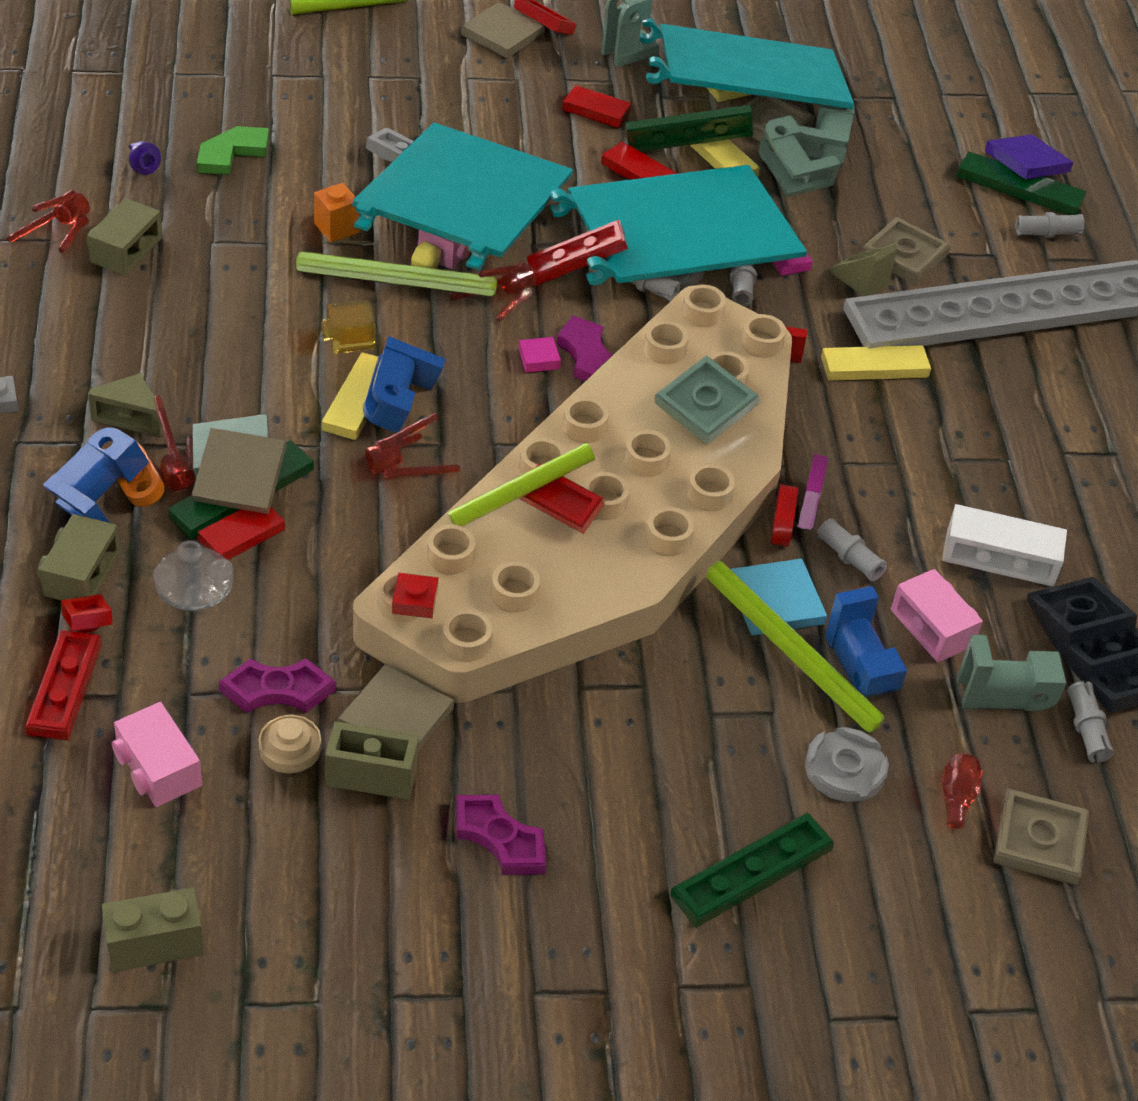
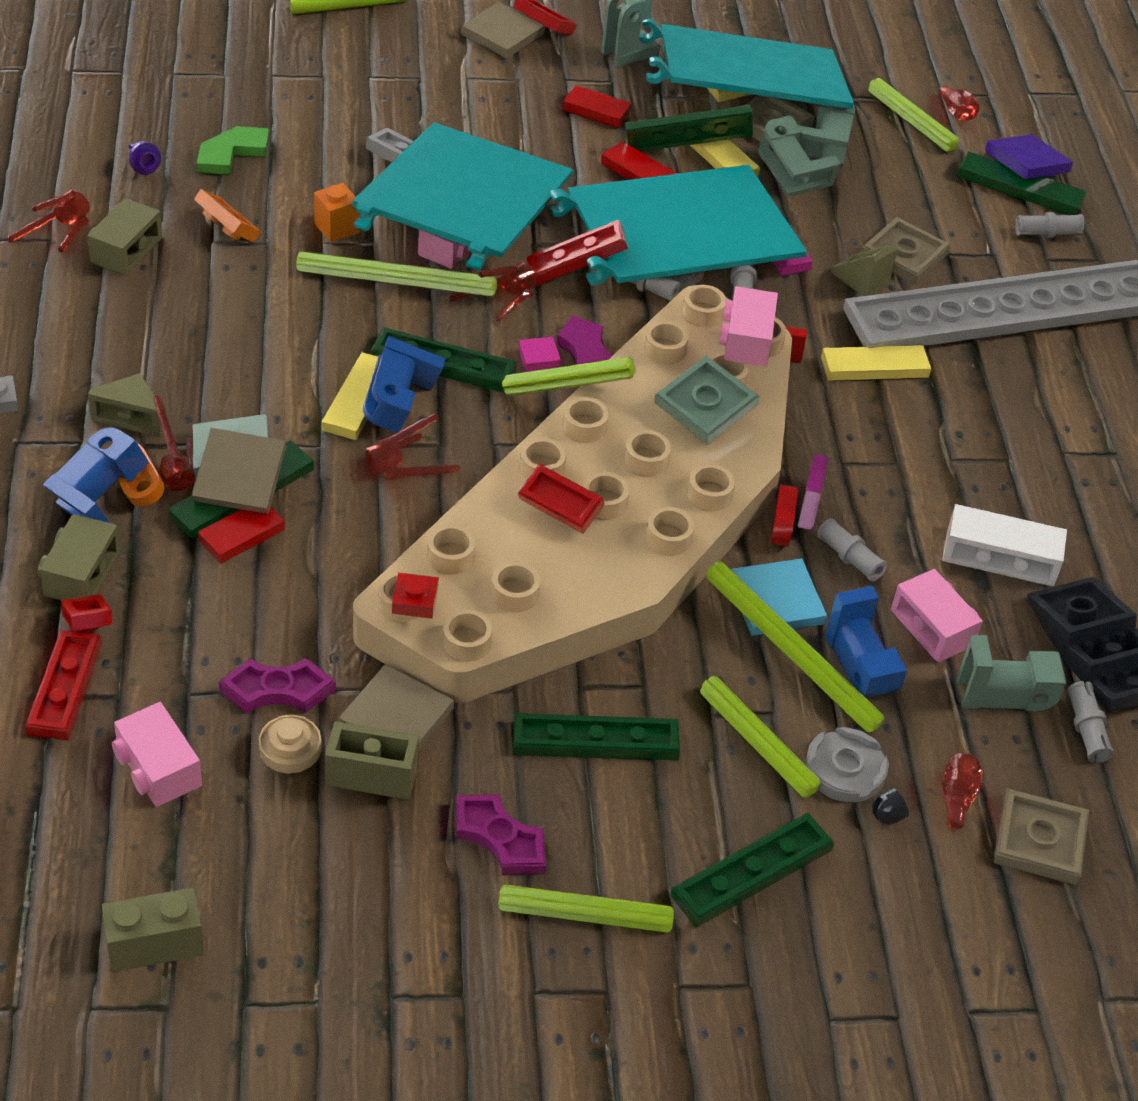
(193, 577): clear dish -> none
(220, 211): none -> orange plate
(349, 326): clear yellow brick -> none
(426, 256): light yellow tile -> none
(460, 363): none -> dark green tile
(522, 485): lime piece -> none
(569, 376): none -> lime axle
(586, 908): none -> lime axle
(596, 736): none -> dark green tile
(749, 326): none -> bright pink brick
(760, 737): none -> lime axle
(890, 807): none -> black hinge
(913, 115): none -> lime axle
(960, 103): none -> clear red piece

